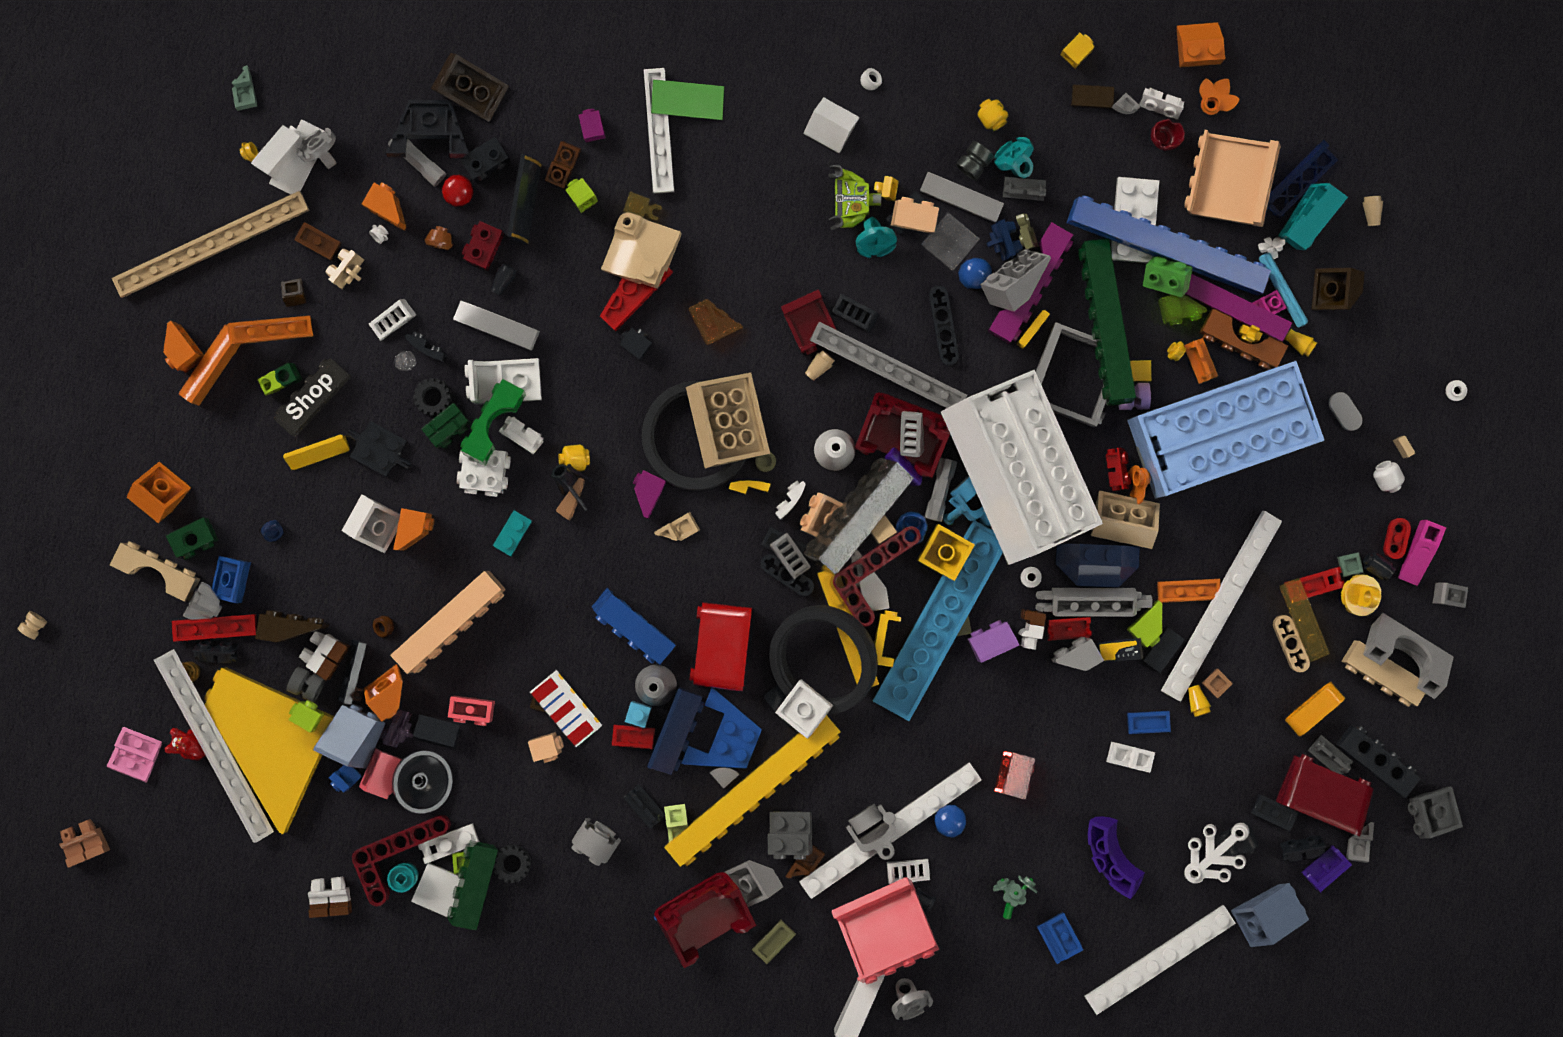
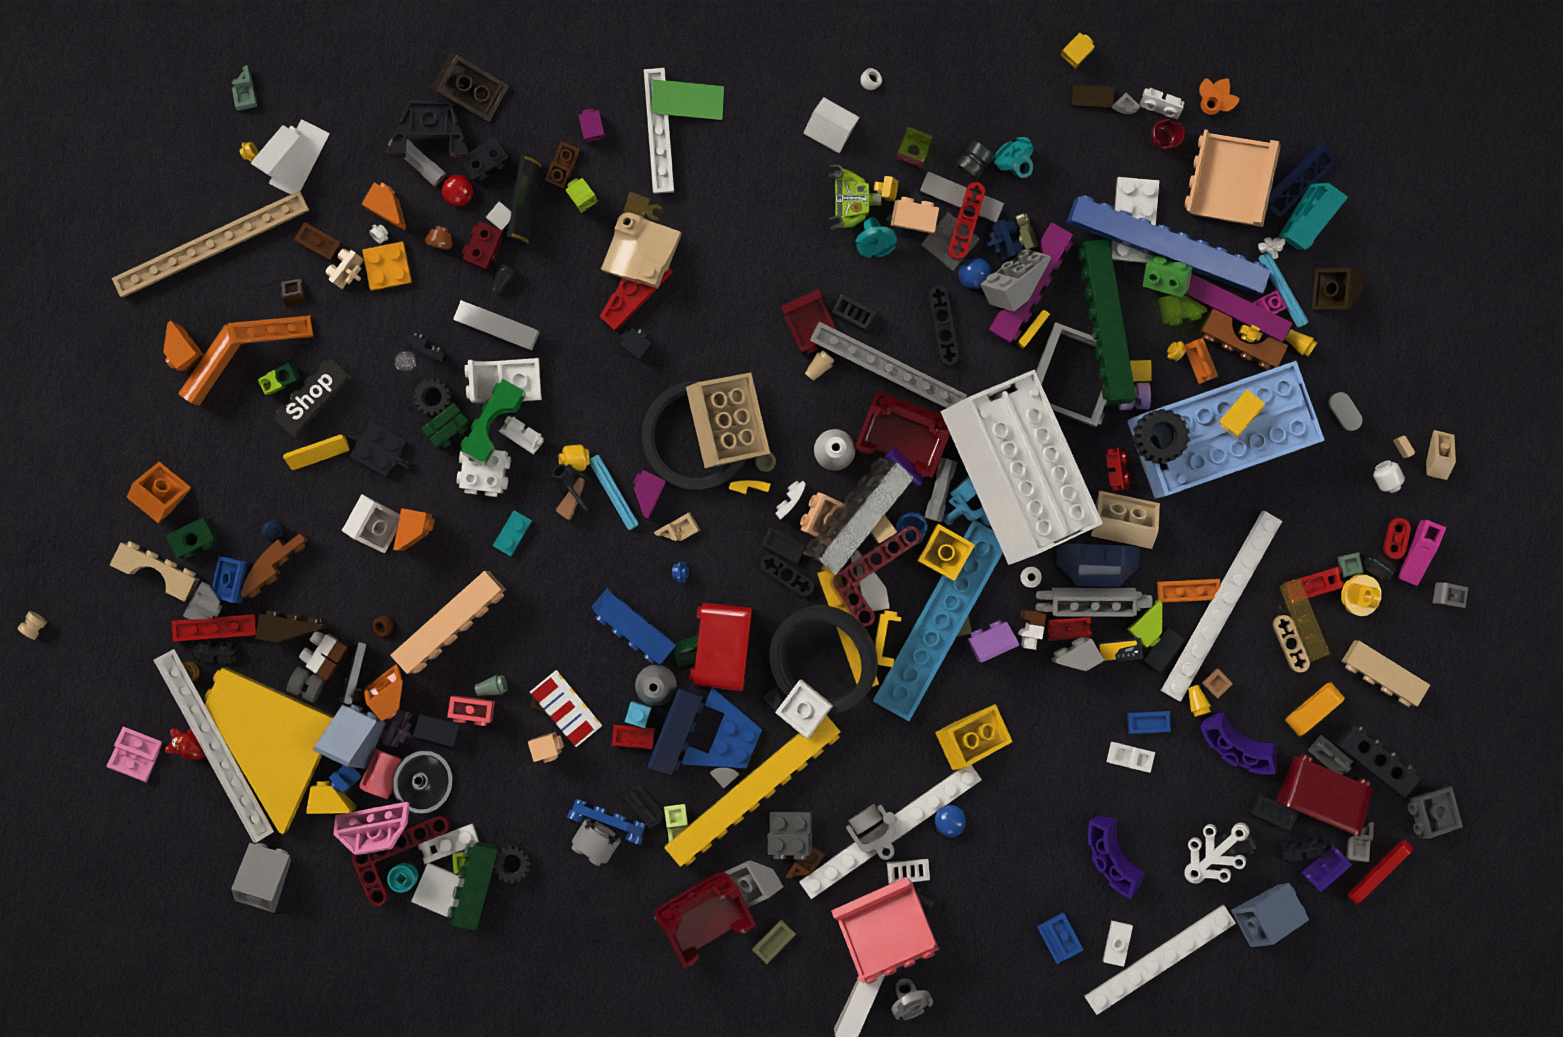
(85, 846): nougat hips -> none
(261, 877): none -> light grey slope
(265, 568): none -> dark orange slope
(306, 715): lime brick -> none
(317, 146): light grey tile -> none
(326, 799): none -> yellow slope
(329, 901): white hips -> none
(372, 828): none -> bright pink wedge
(387, 266): none -> light orange plate
(407, 310): white slope -> none
(493, 686): none -> sand green cone
(499, 216): none -> white tile
(613, 492): none -> medium azure axle
(634, 830): none -> blue plate
(680, 572): none -> blue plate
(685, 651): none -> dark green slope
(712, 322): clear orange wing -> none
(796, 551): light grey slope -> none
(911, 447): light grey slope -> none
(917, 138): none -> clear neon green piece
(963, 220): none -> red beam
(973, 737): none -> yellow slope
(992, 114): yellow head -> none
(1013, 893): sand green plant -> none
(1015, 775): clear red brick -> none
(1024, 188): dark grey hinge -> none
(1117, 943): none -> white plate
(1141, 479): orange plate -> none
(1175, 425): none -> black tyre
(1200, 44): orange slope -> none
(1238, 749): none -> dark purple brick
(1241, 414): none -> yellow hinge
(1373, 209): tan cone -> none
(1380, 871): none -> red beam
(1432, 661): light grey arch -> none
(1441, 455): none -> tan slope
(1450, 390): white plate -> none

